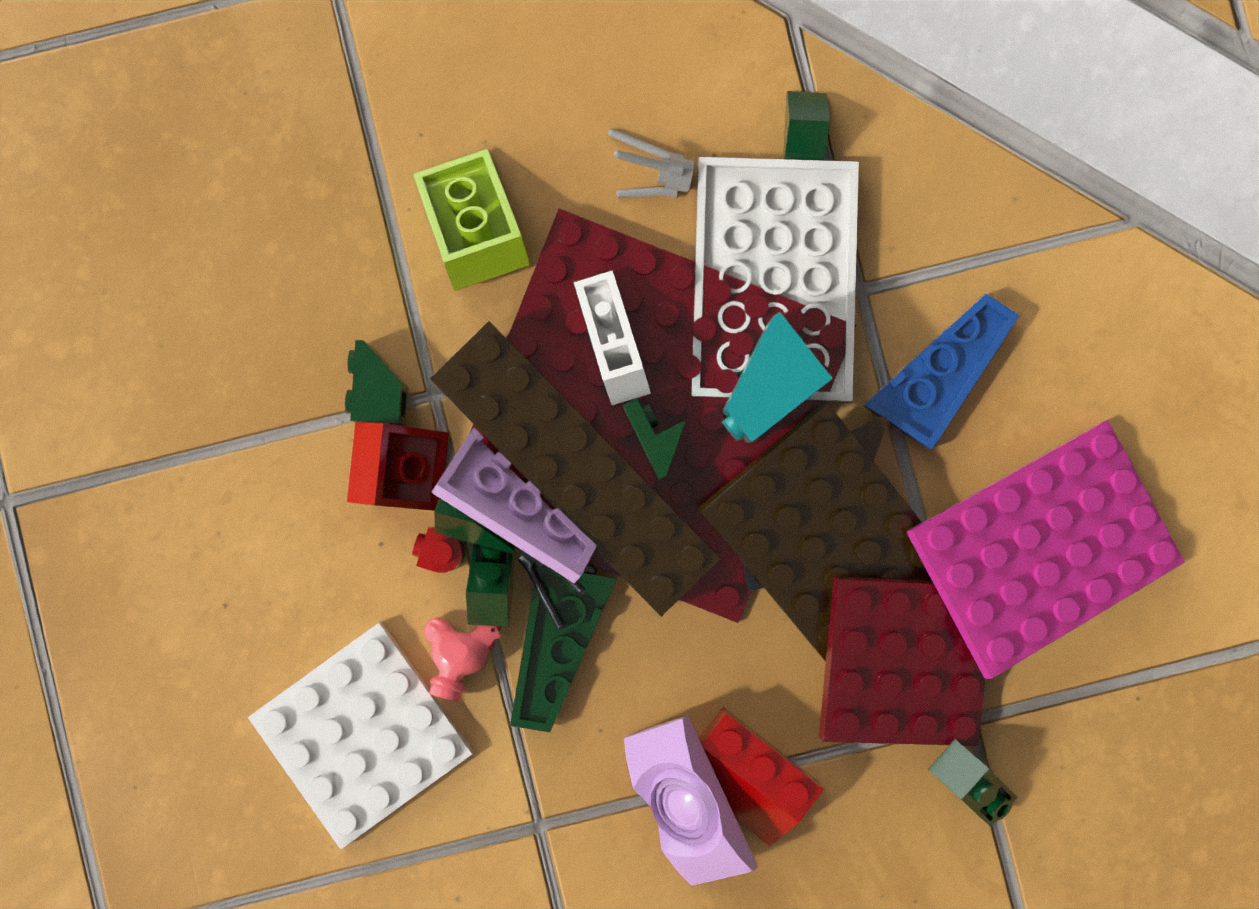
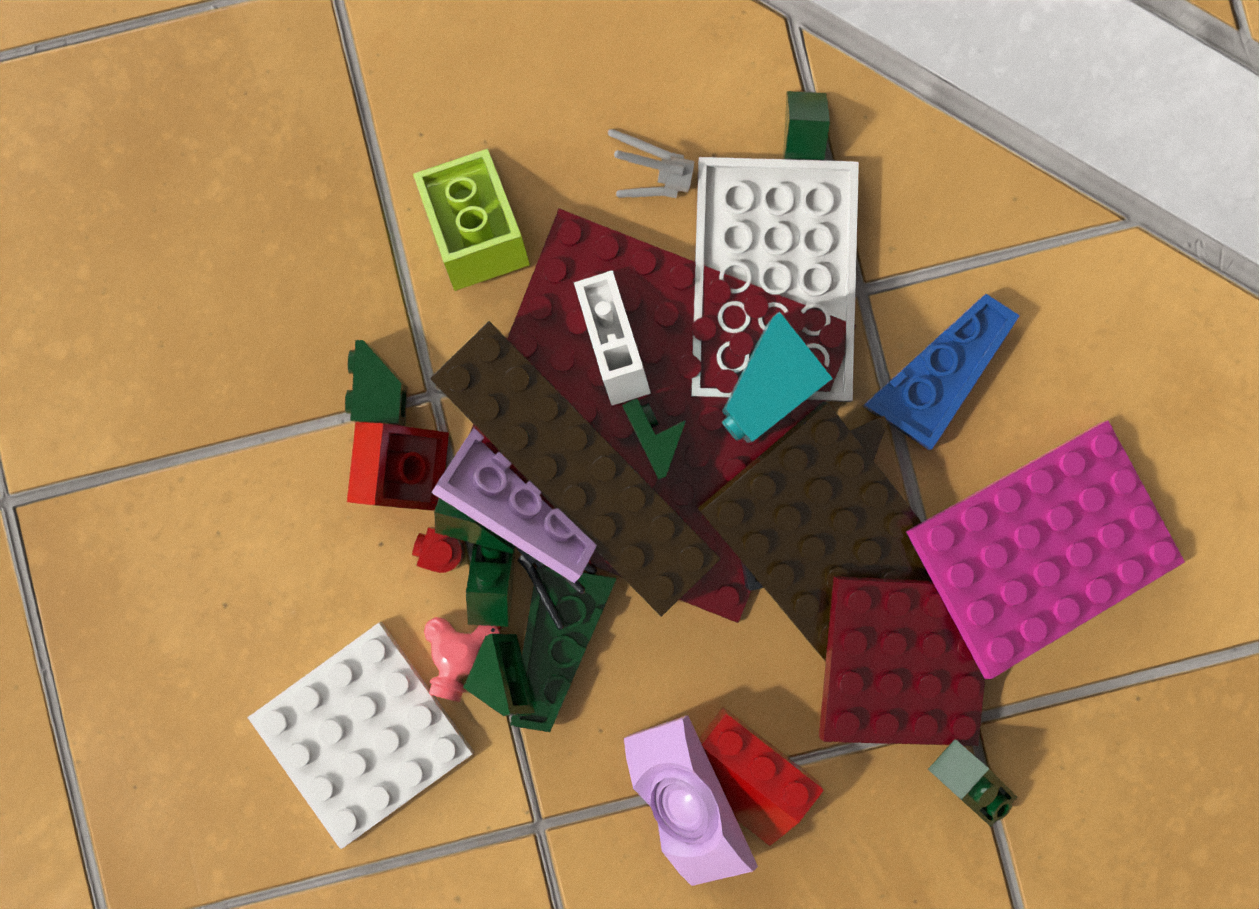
(500, 676): none -> dark green slope

